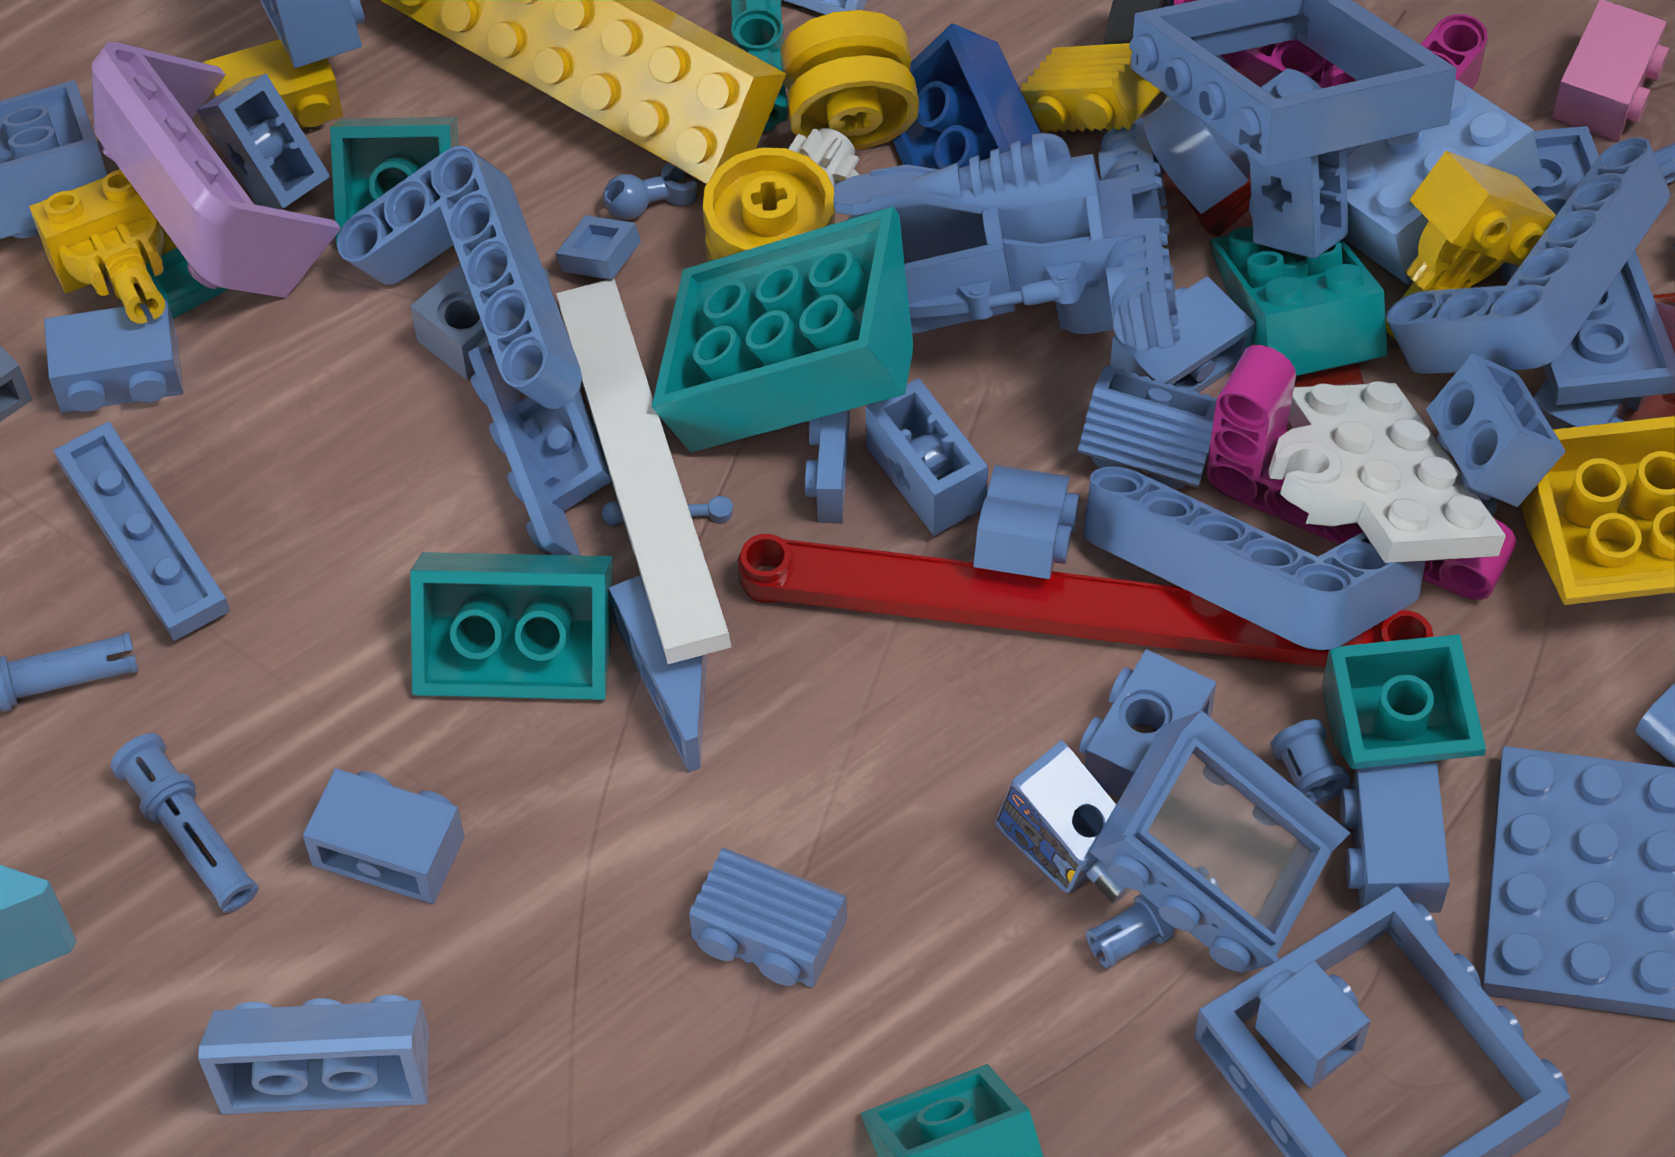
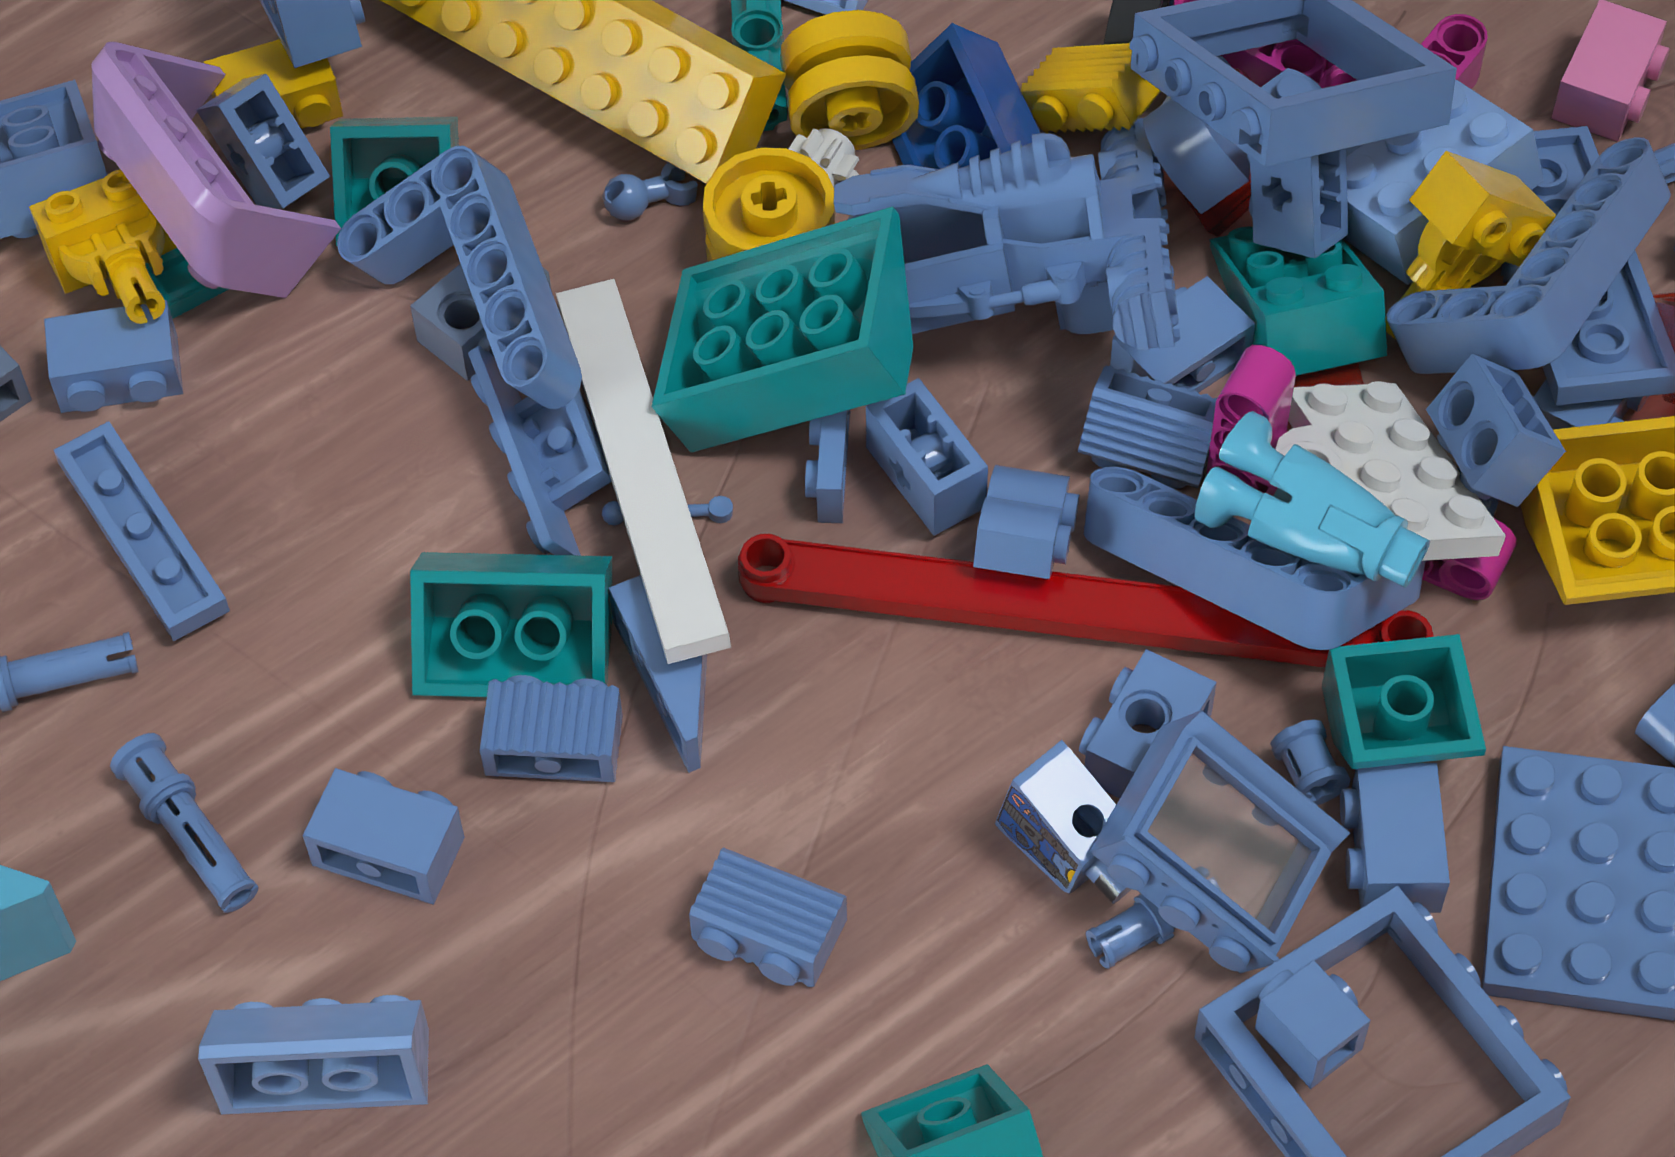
(551, 729): none -> medium blue brick
(598, 247): medium blue plate -> none
(1313, 511): none -> medium azure piece

